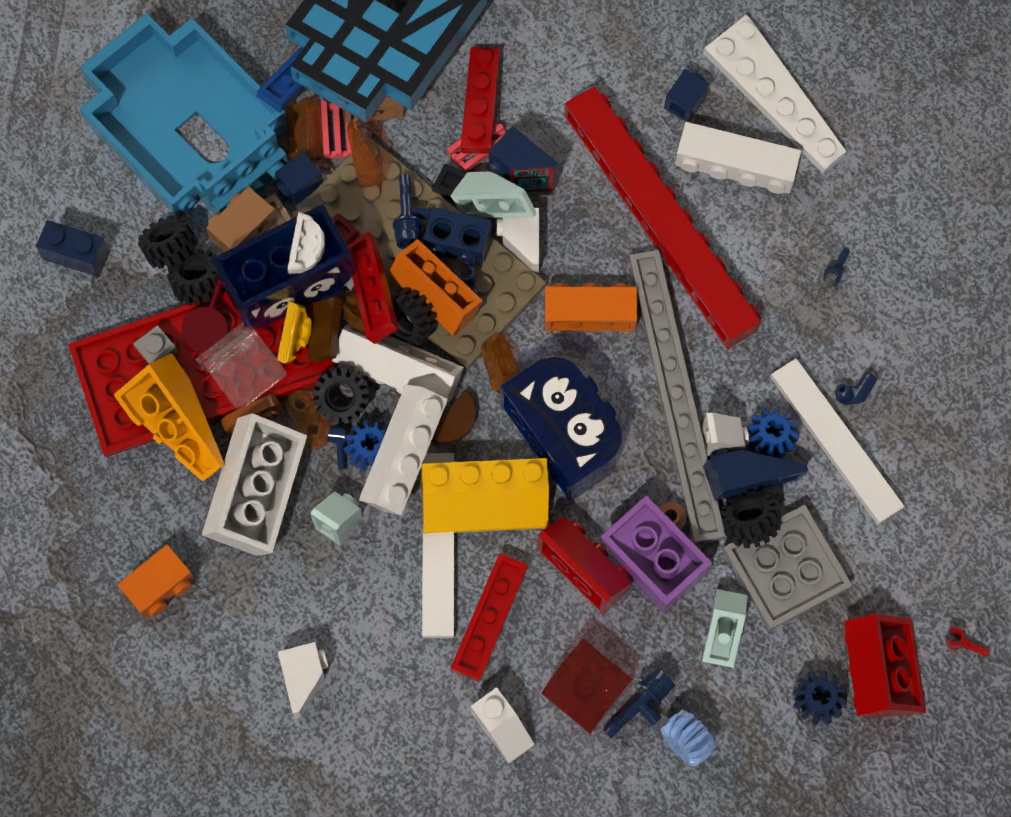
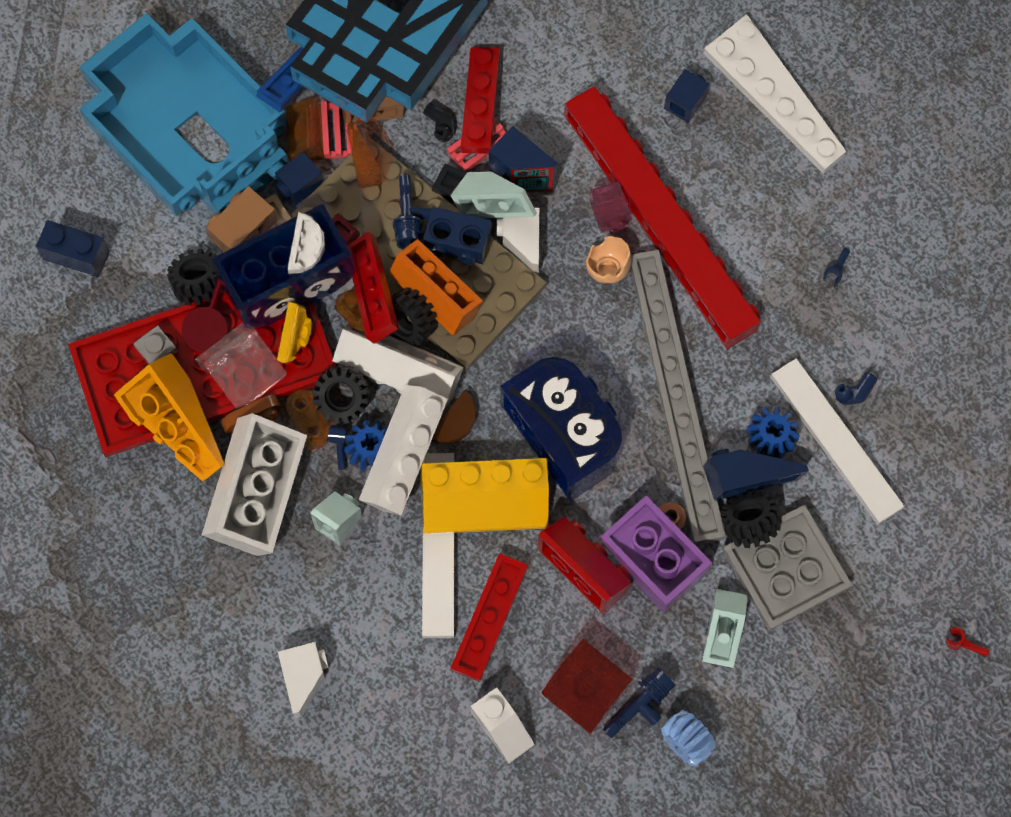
(156, 582): orange brick -> none
(167, 241): black tyre -> none
(325, 330): reddish brown tile -> none
(443, 122): none -> black arm
(470, 281): dark blue hand -> none
(498, 361): clear orange plate -> none
(590, 307): orange brick -> none
(609, 260): none -> light nougat hair
(610, 207): none -> clear pink brick
(723, 432): white slope -> none
(737, 158): white brick -> none
(815, 708): dark blue gear -> none
(884, 666): red slope -> none

